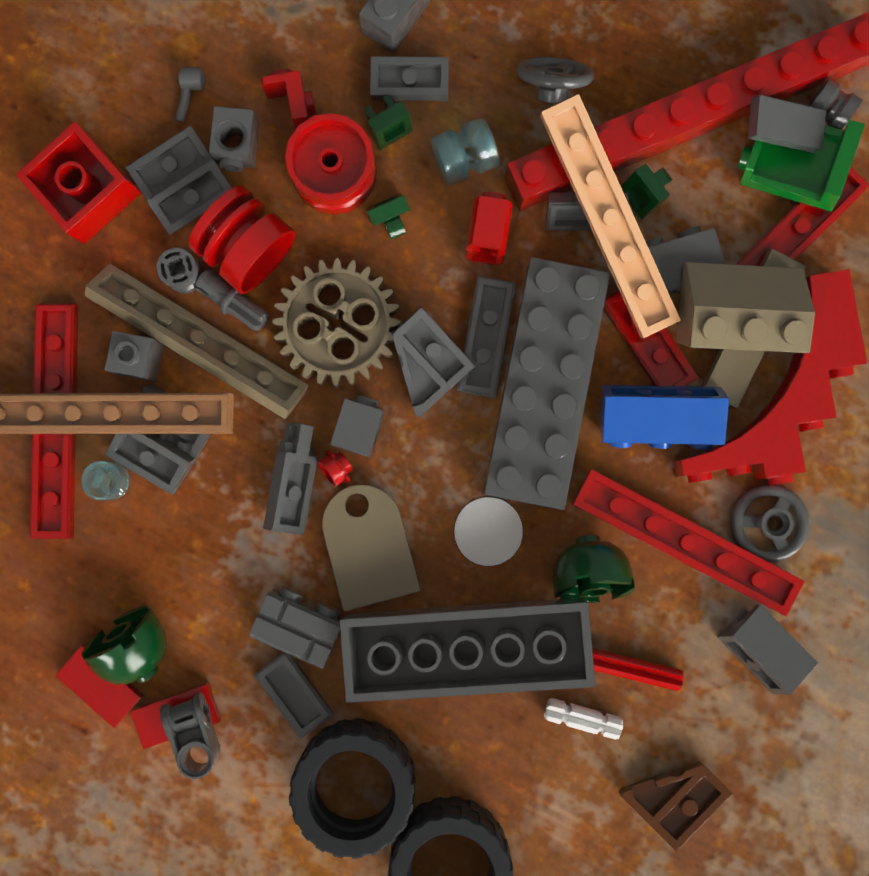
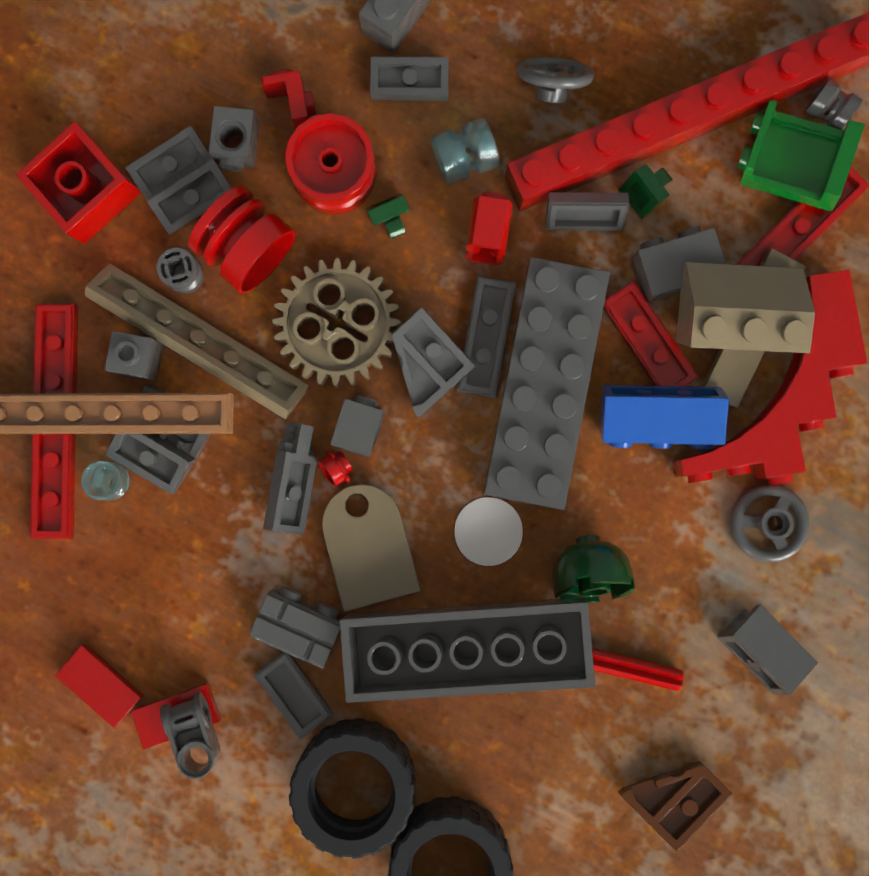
(129, 649): dark green cylinder -> none
(189, 79): dark grey hand -> none
(231, 300): dark grey axle -> none
(389, 124): dark green tile -> none
(583, 718): white axle -> none
(609, 216): light nougat plate -> none
(688, 542): red plate -> none
(786, 124): dark grey tile -> none

